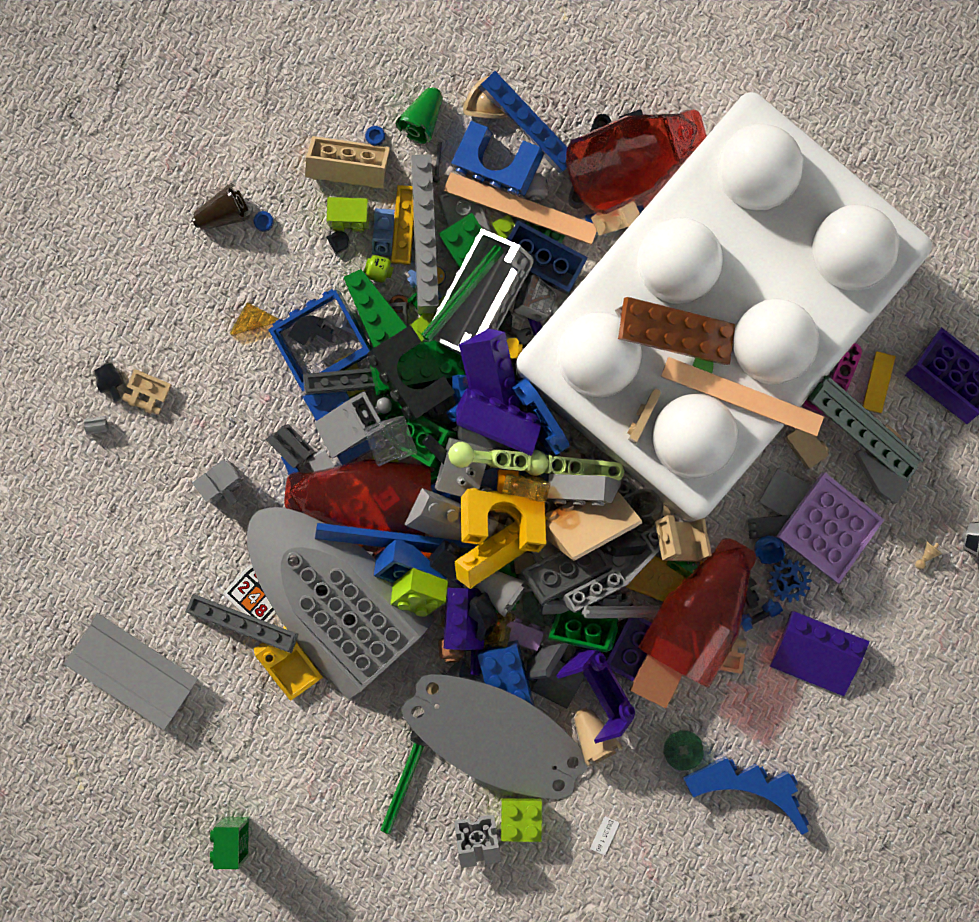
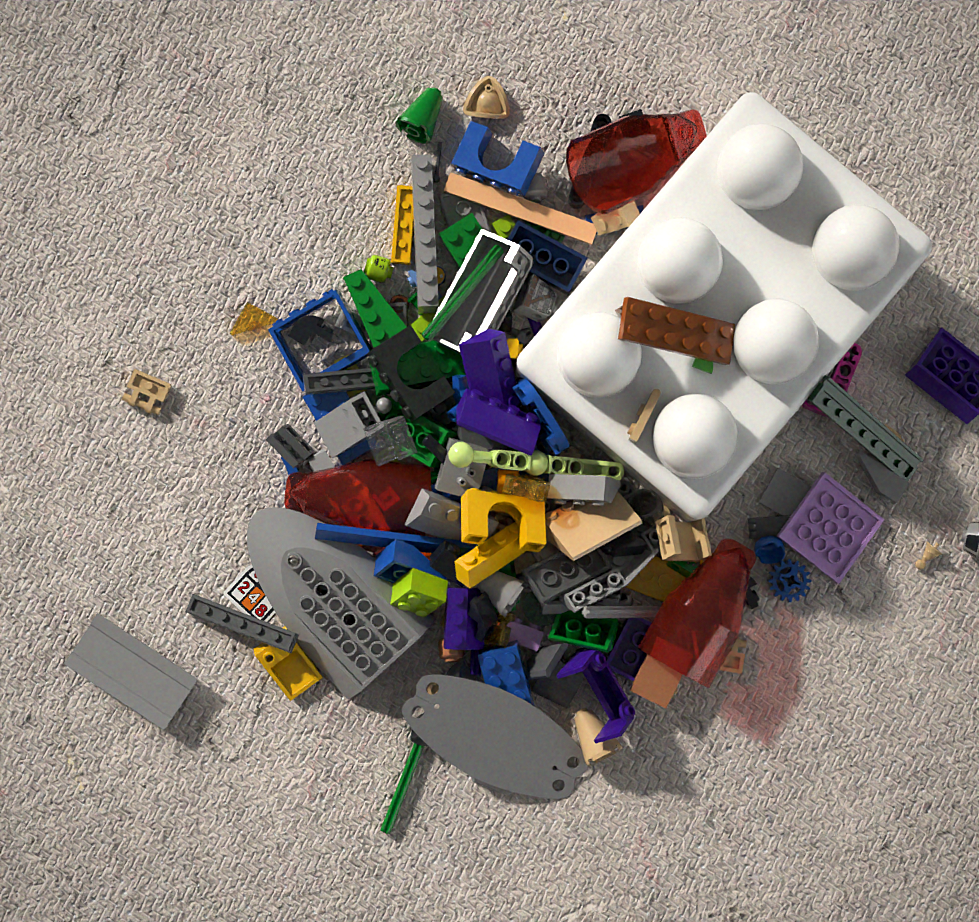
(96, 425): light grey piece -> none
(108, 380): black piece -> none
(219, 483): light grey brick -> none
(222, 209): dark brown cone -> none
(230, 843): green brick -> none
(263, 221): blue tile -> none
(339, 241): black tile -> none
(347, 162): tan slope -> none
(348, 213): lime brick -> none
(375, 135): blue tile -> none
(383, 232): medium blue slope -> none
(477, 841): light grey brick -> none
(512, 105): blue arch -> none
(521, 819): lime brick -> none
(604, 835): white sticker -> none
(694, 749): clear green plate -> none
(722, 776): blue arch -> none
(742, 396): light nougat tile -> none
(769, 609): blue piece -> none
(807, 448): tan brick -> none
(819, 653): dark purple slope -> none
(878, 382): yellow tile -> none

